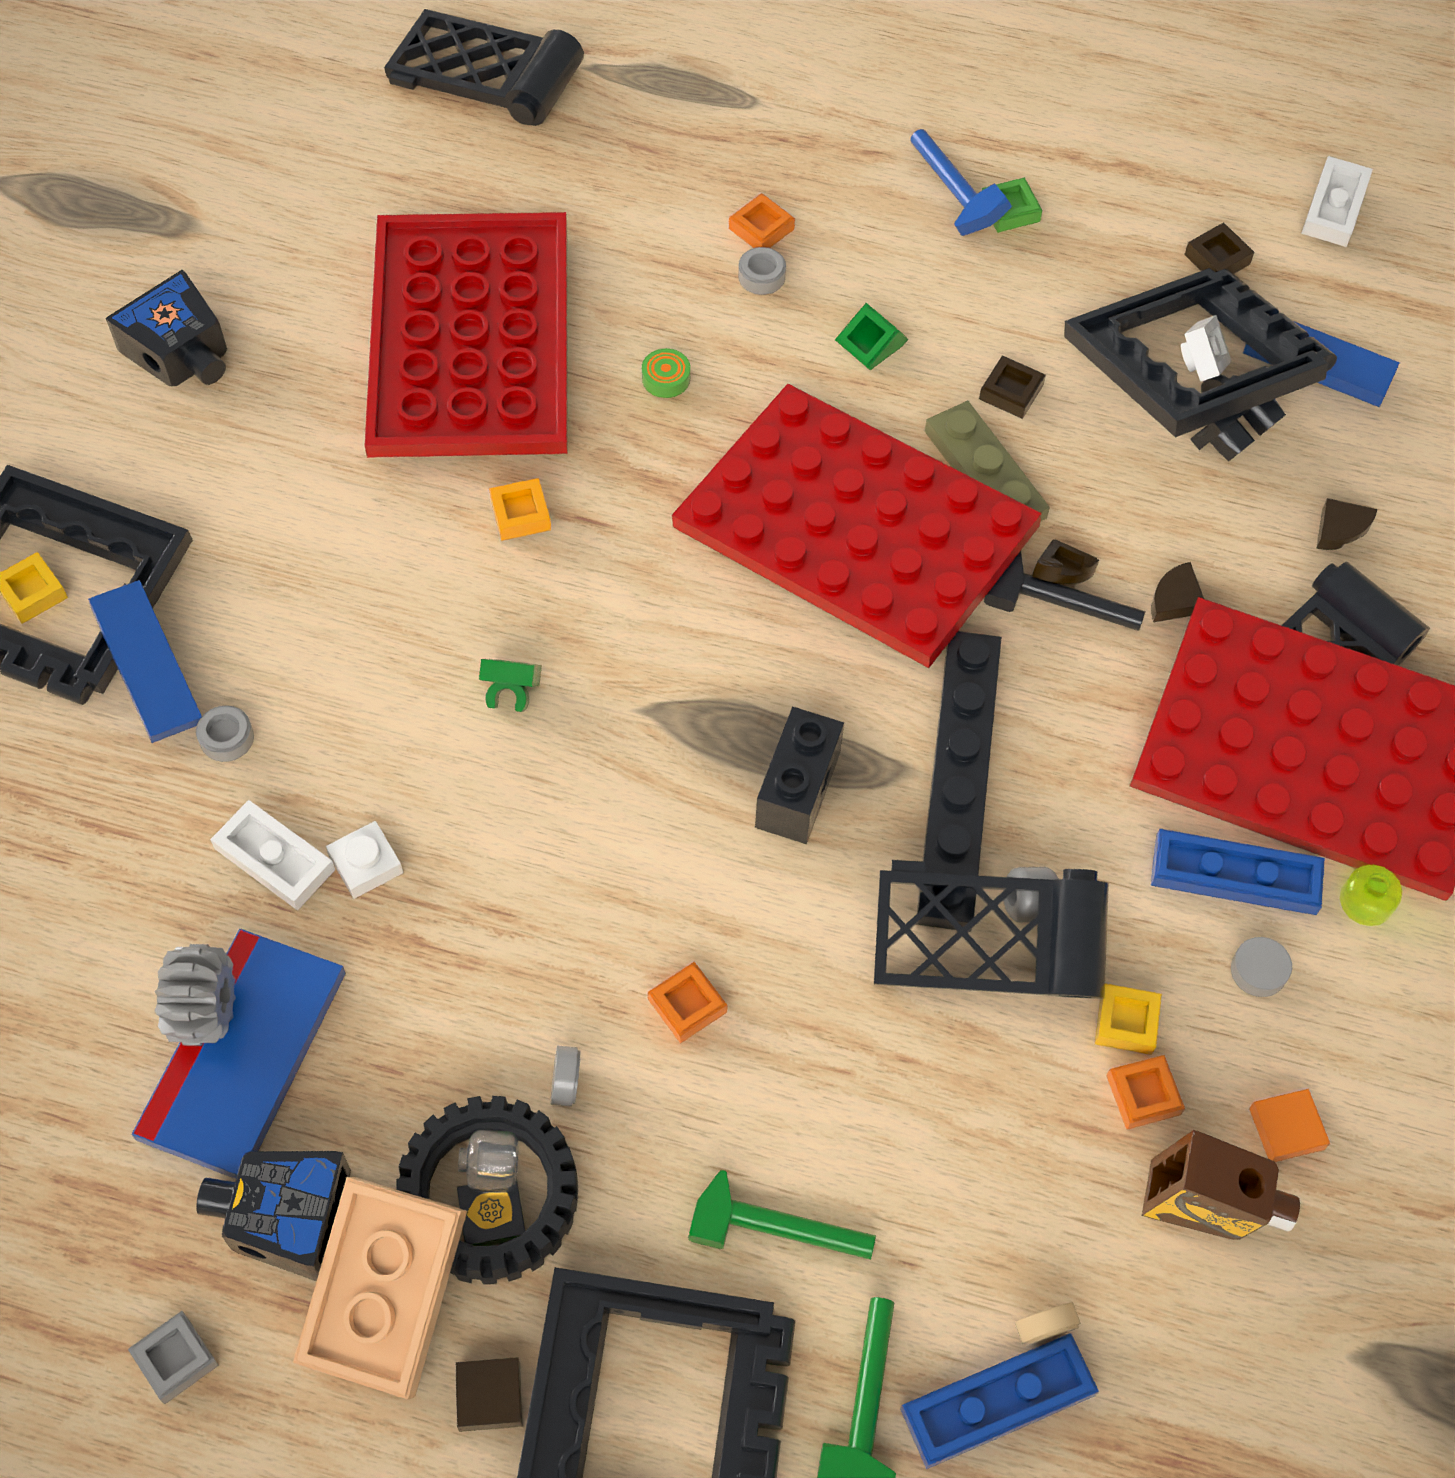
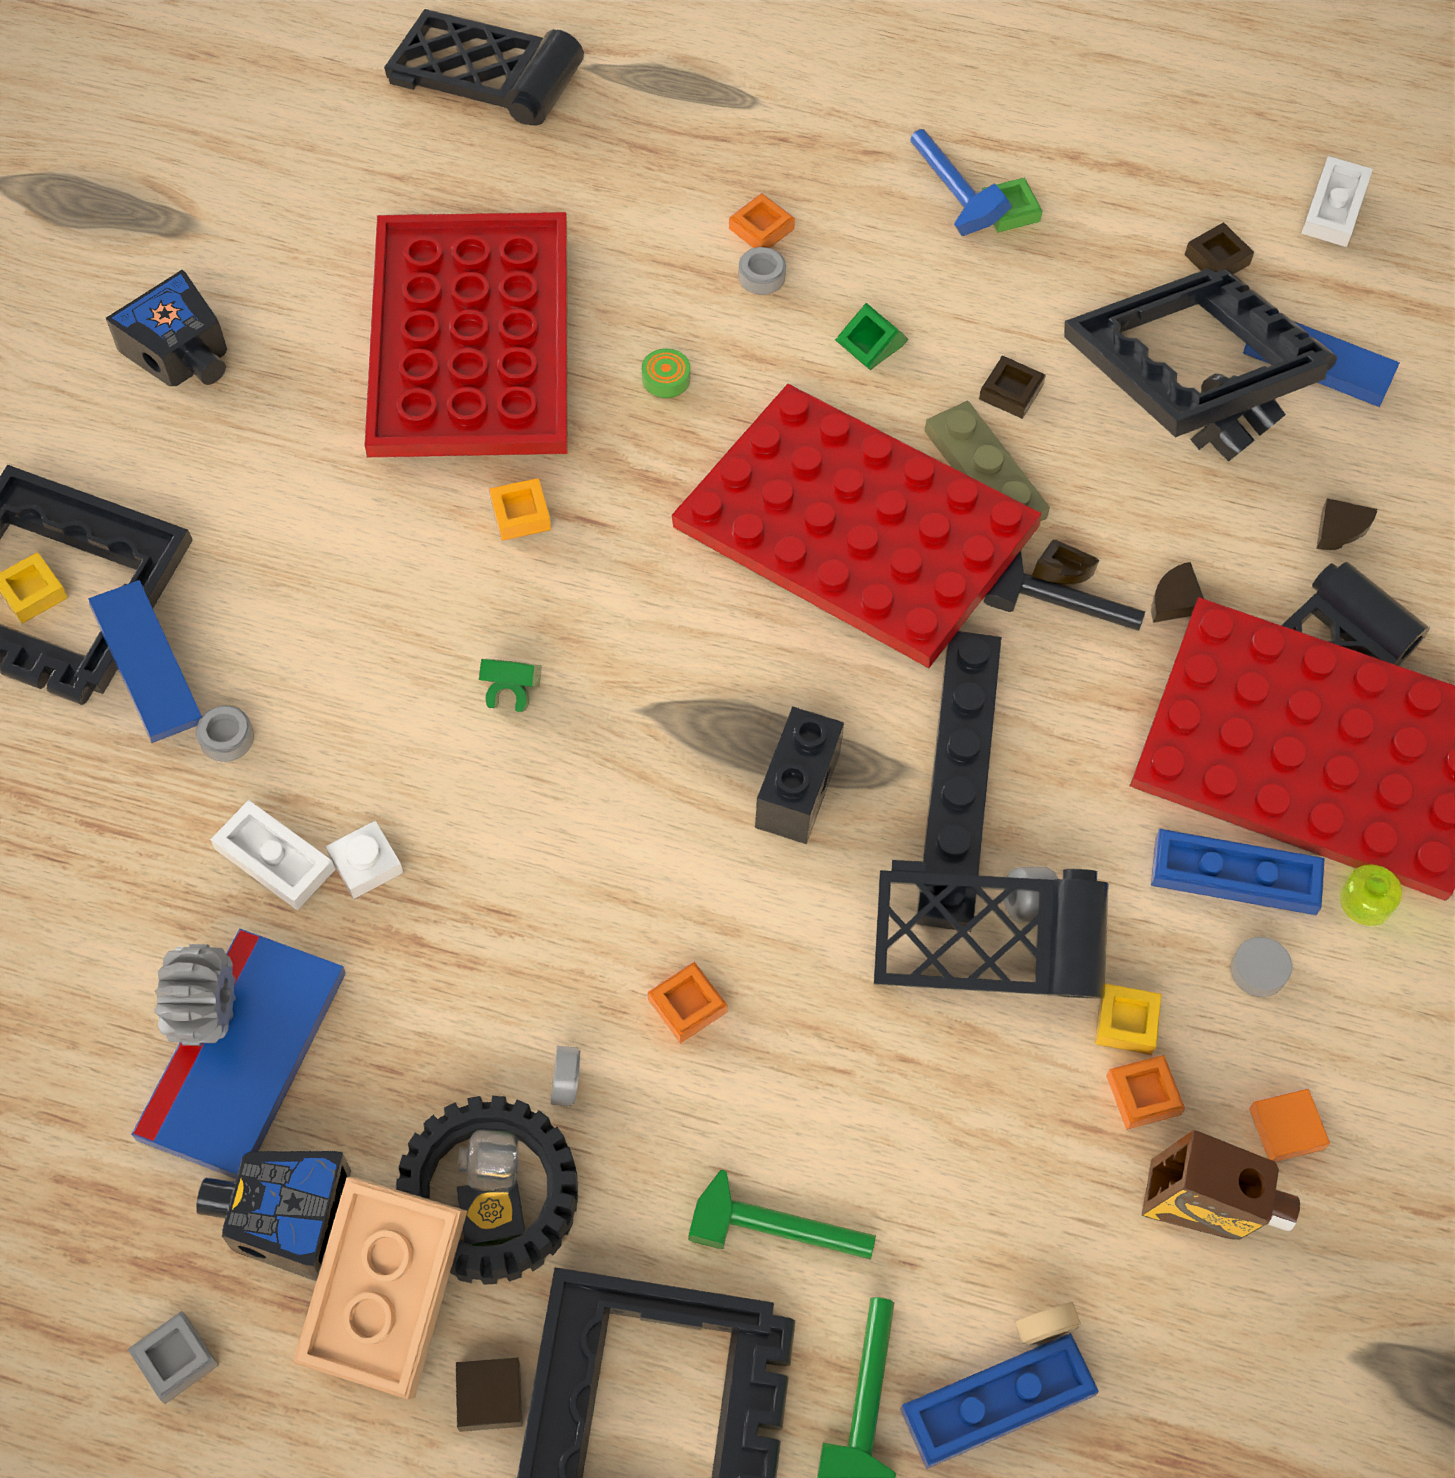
(1205, 349): white plate -> none

